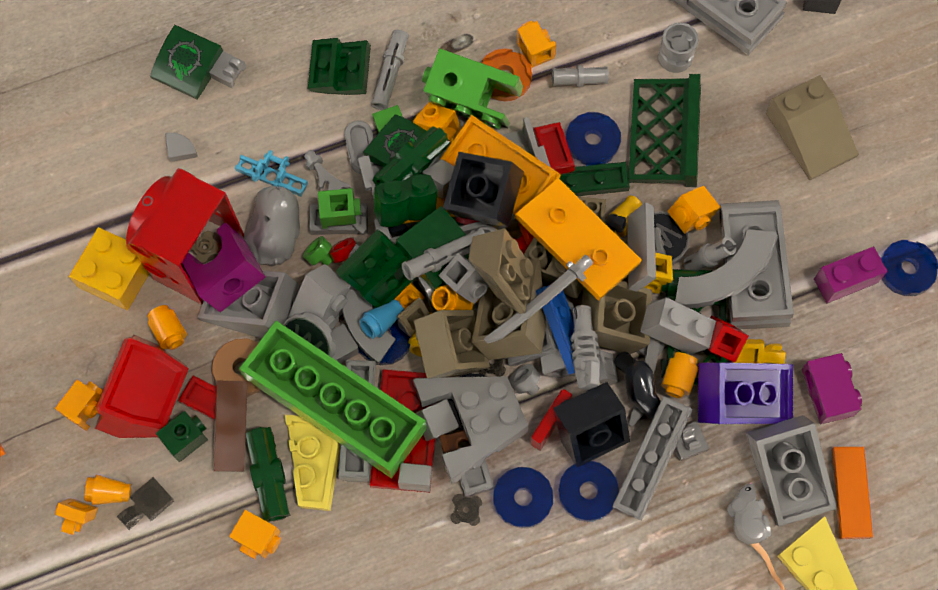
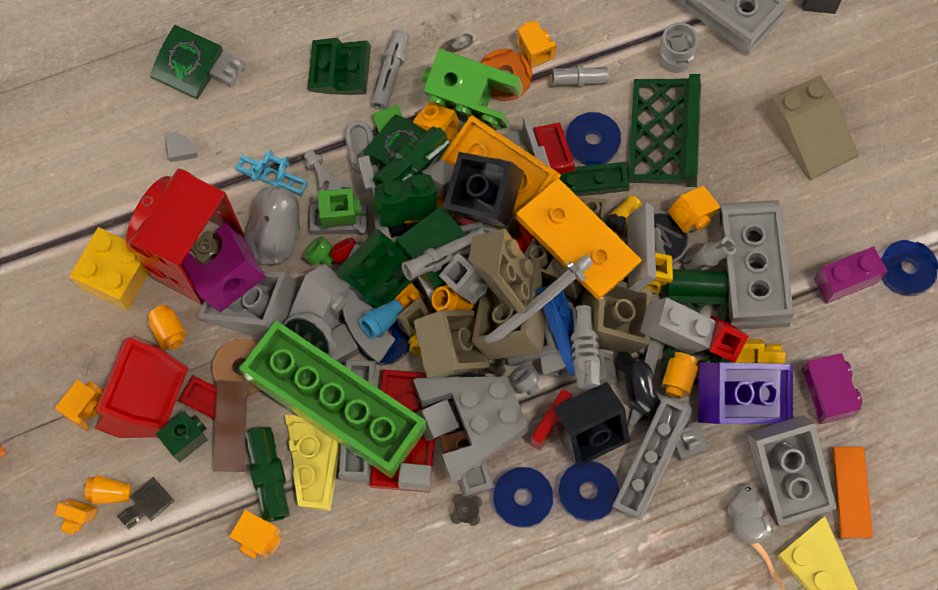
(731, 277): light grey tile -> none

